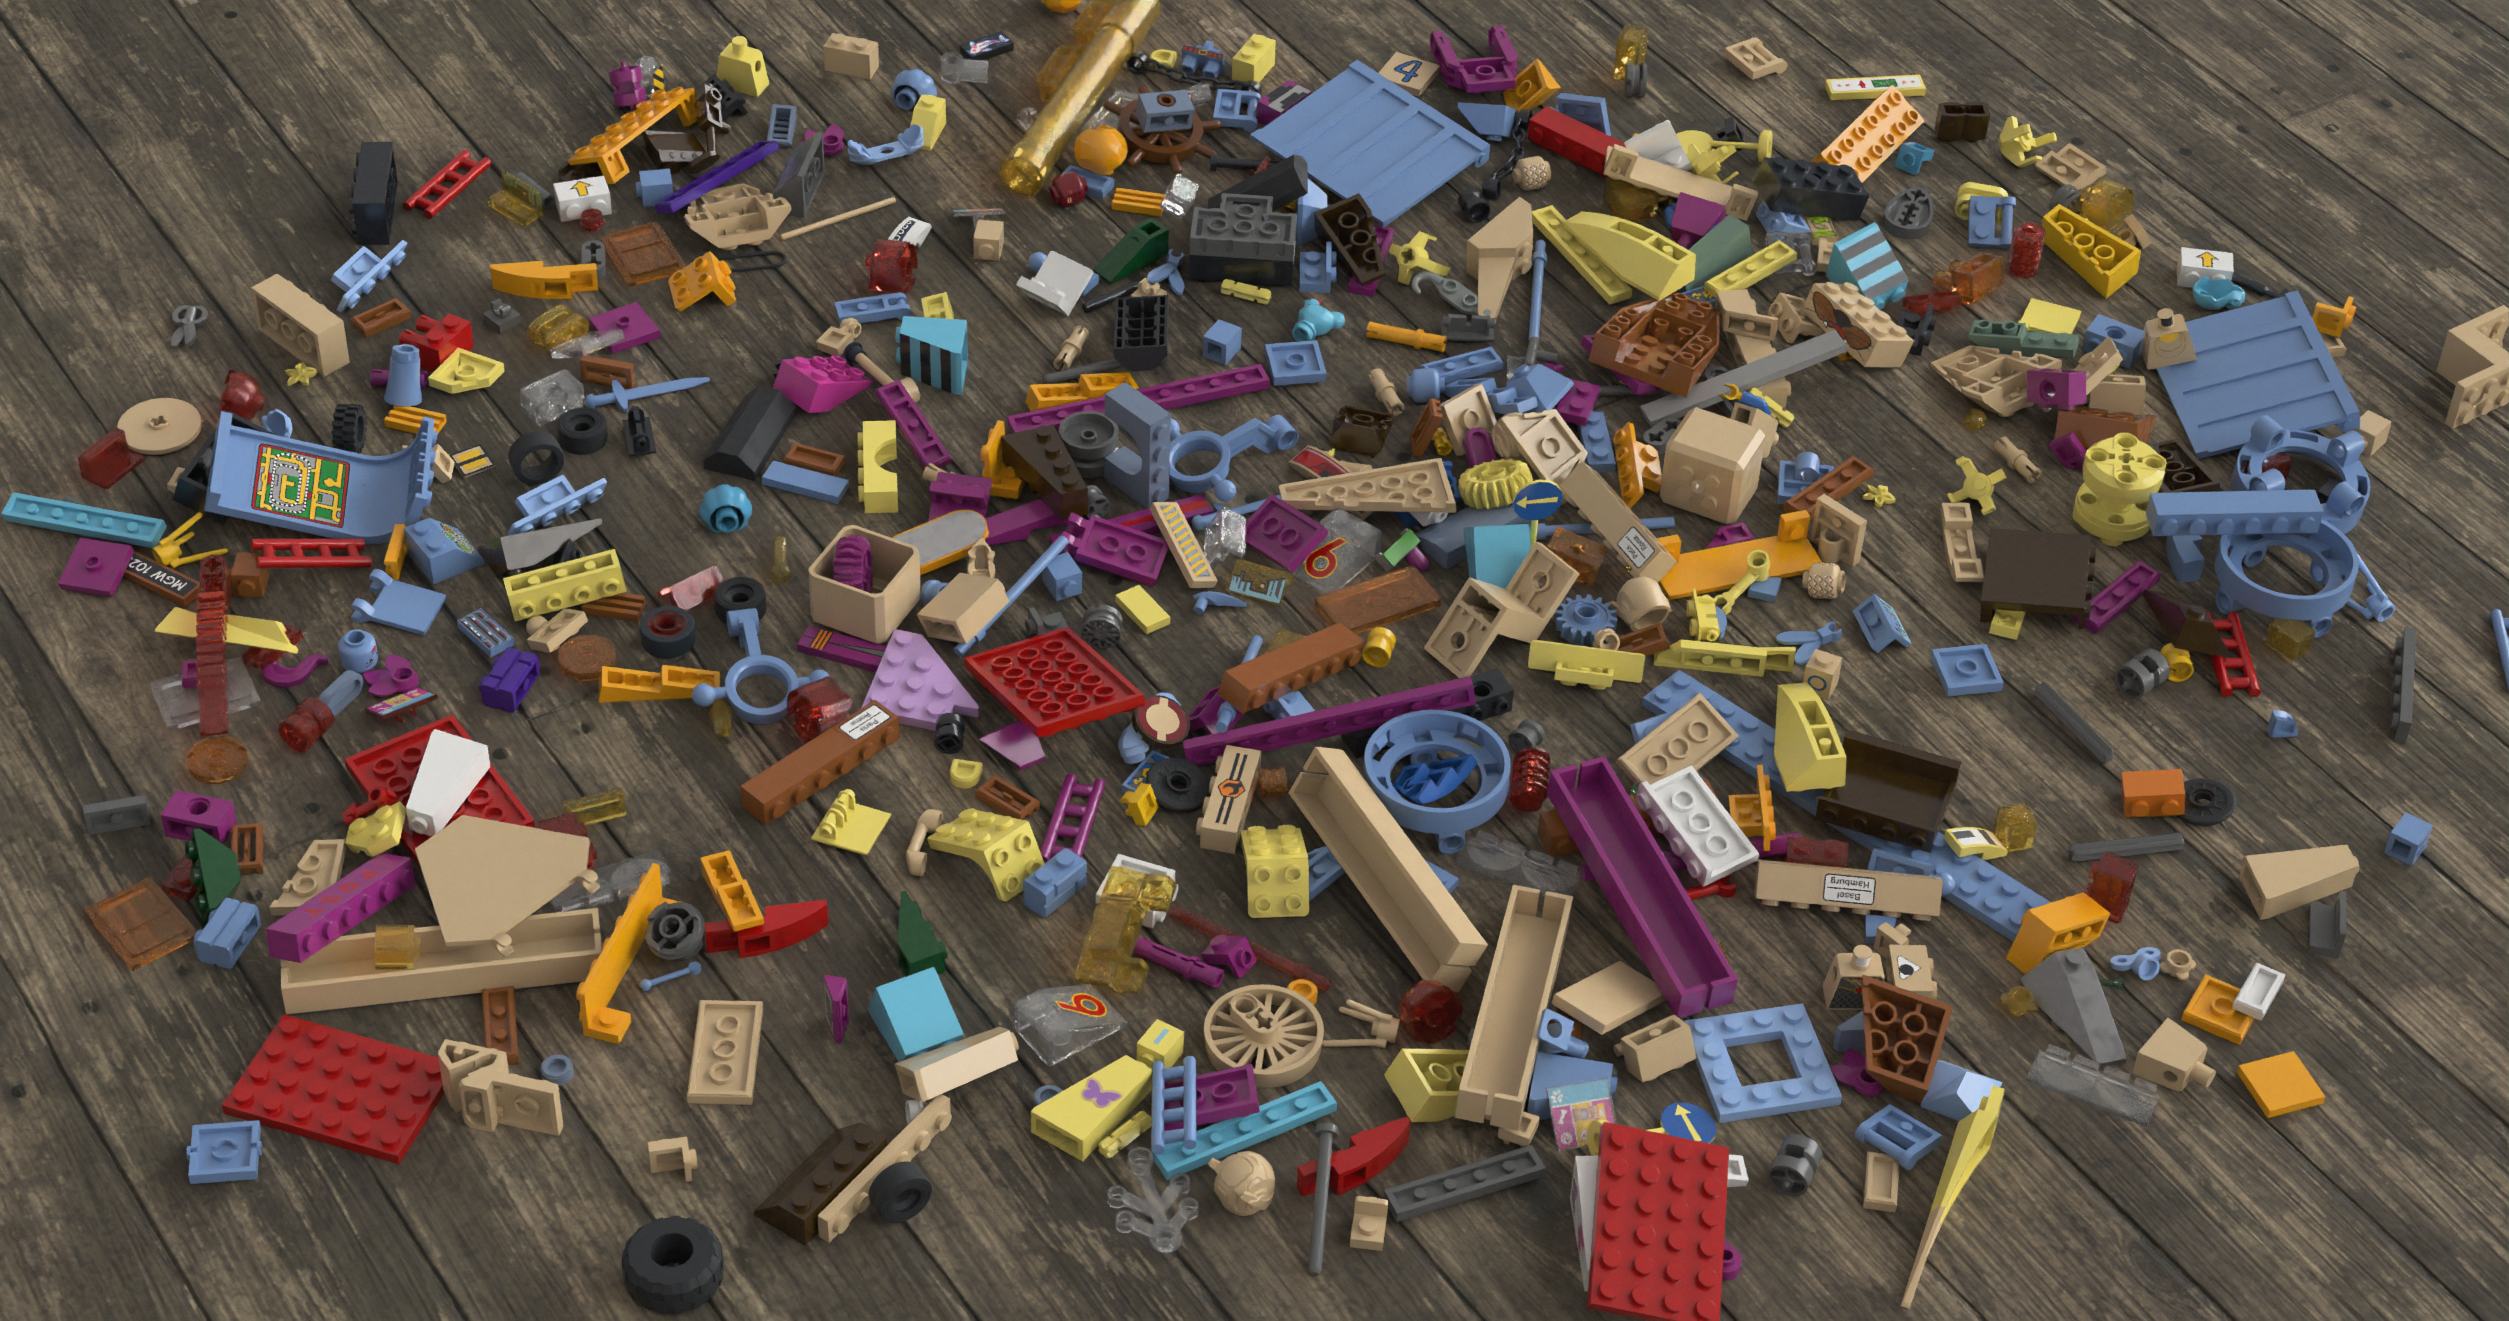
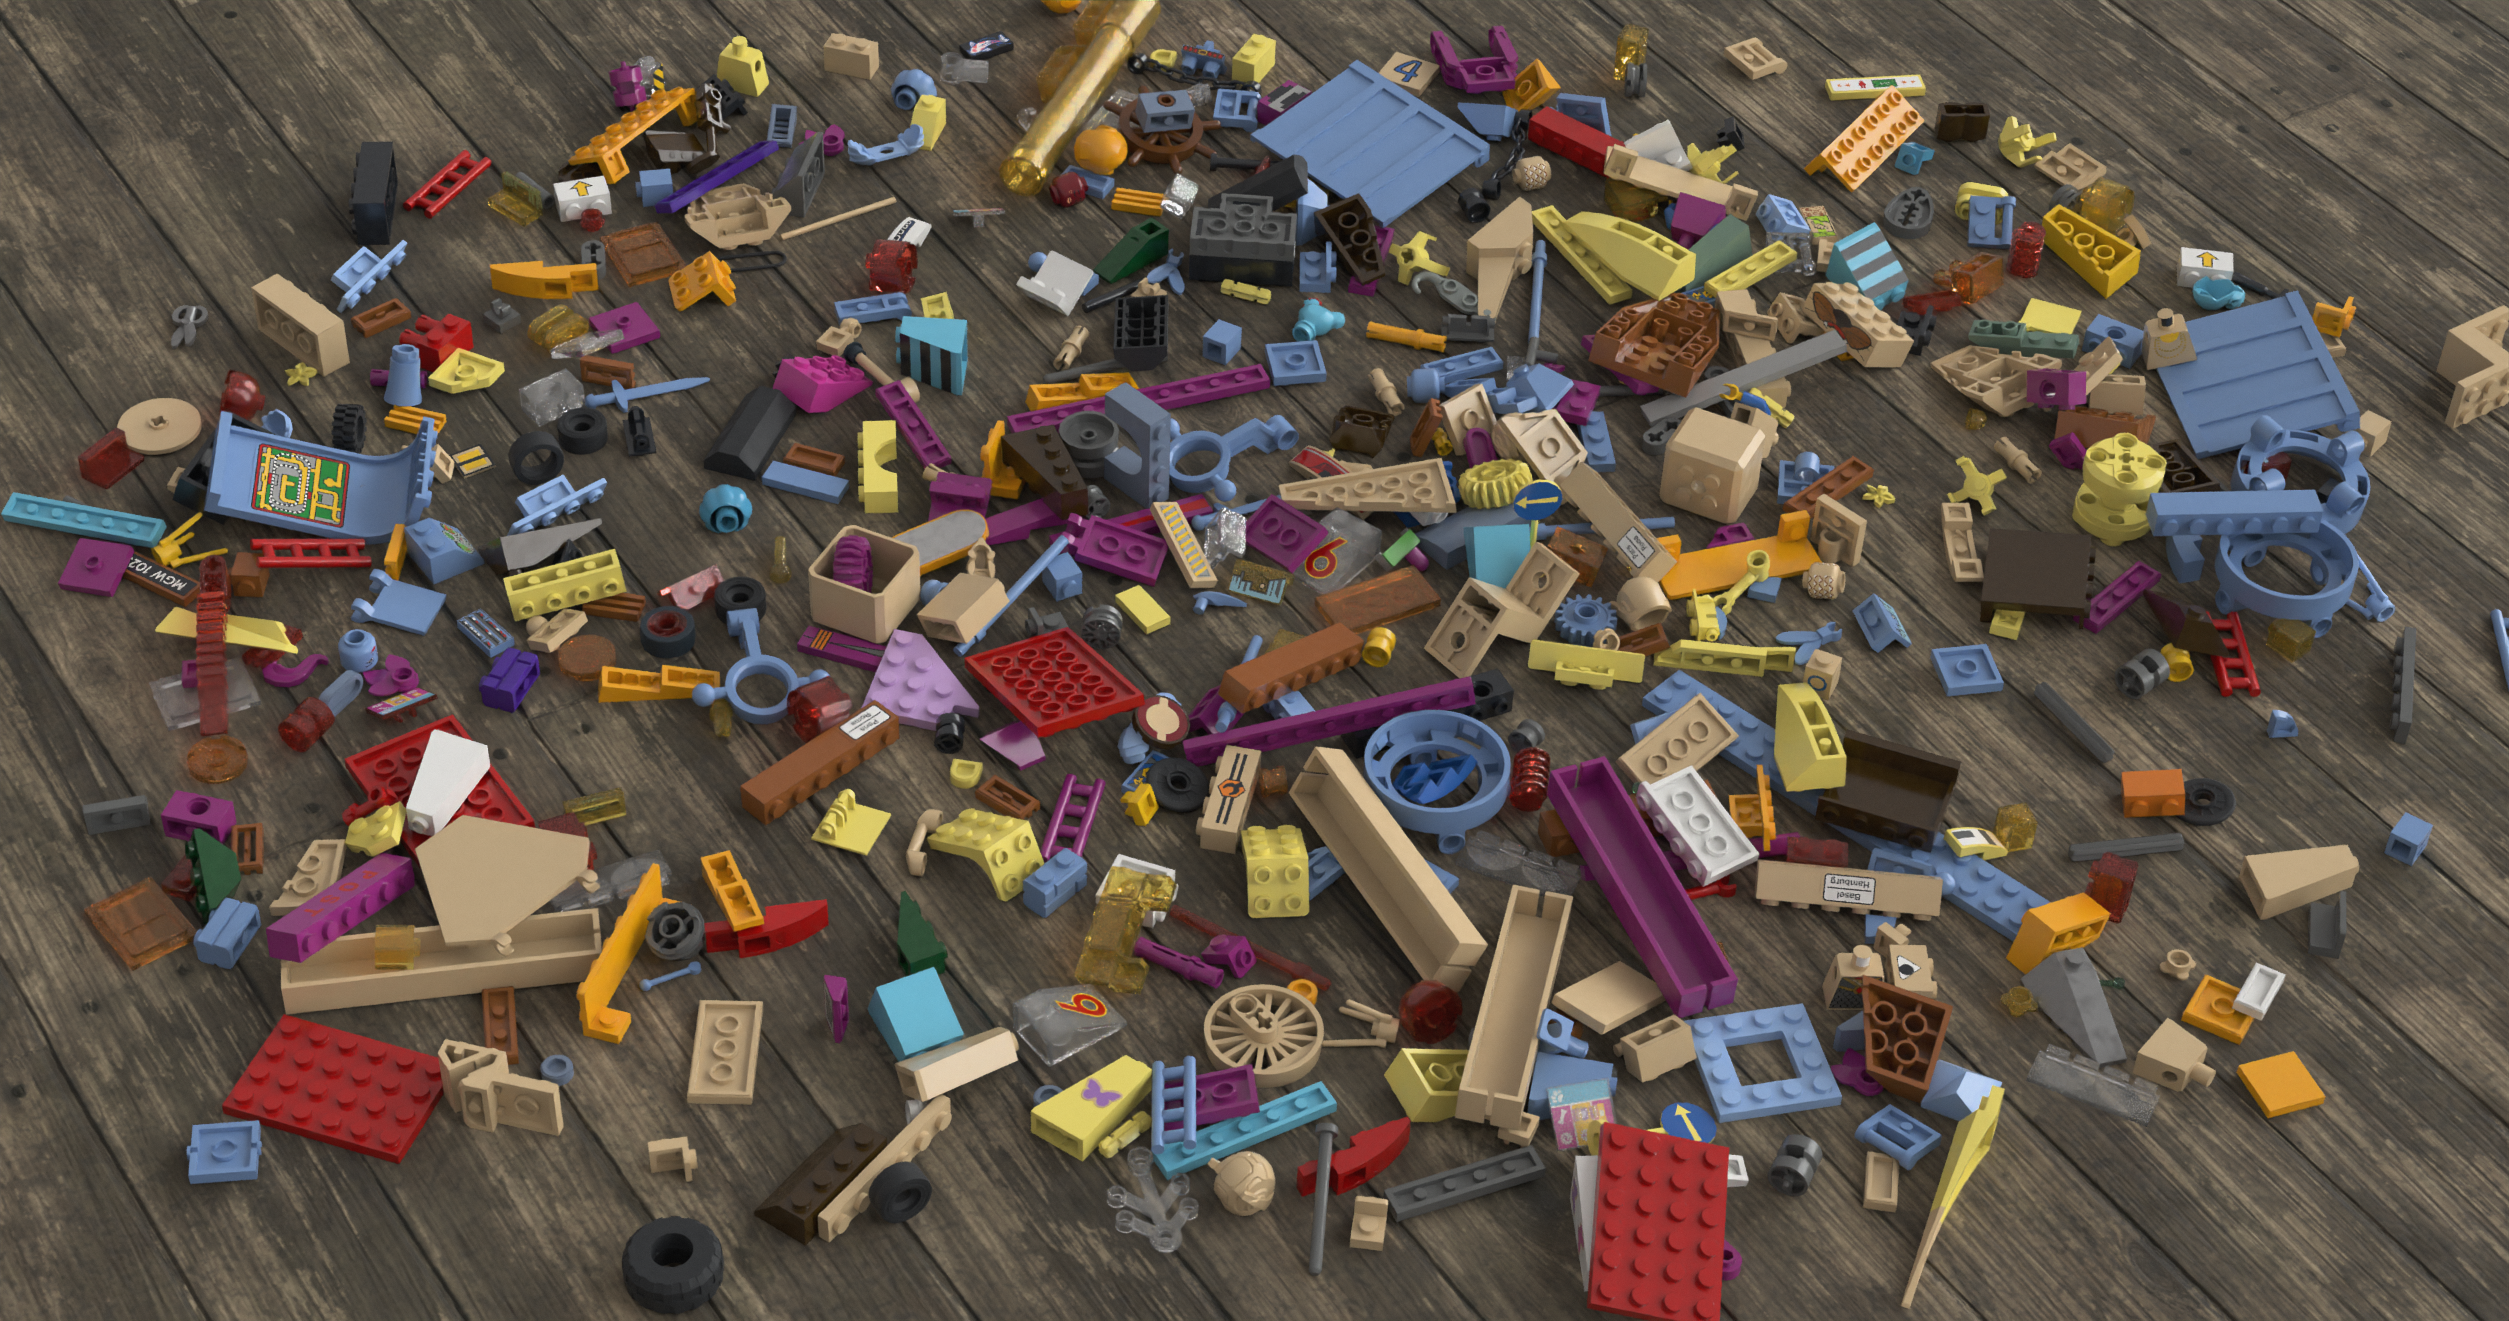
(988, 240): tan brick -> none
(1161, 1044): light yellow brick -> none
(1636, 465): light orange bracket -> none
(1705, 142): light yellow piece -> none
(1811, 188): black brick -> none
(2143, 963): light blue piece -> none

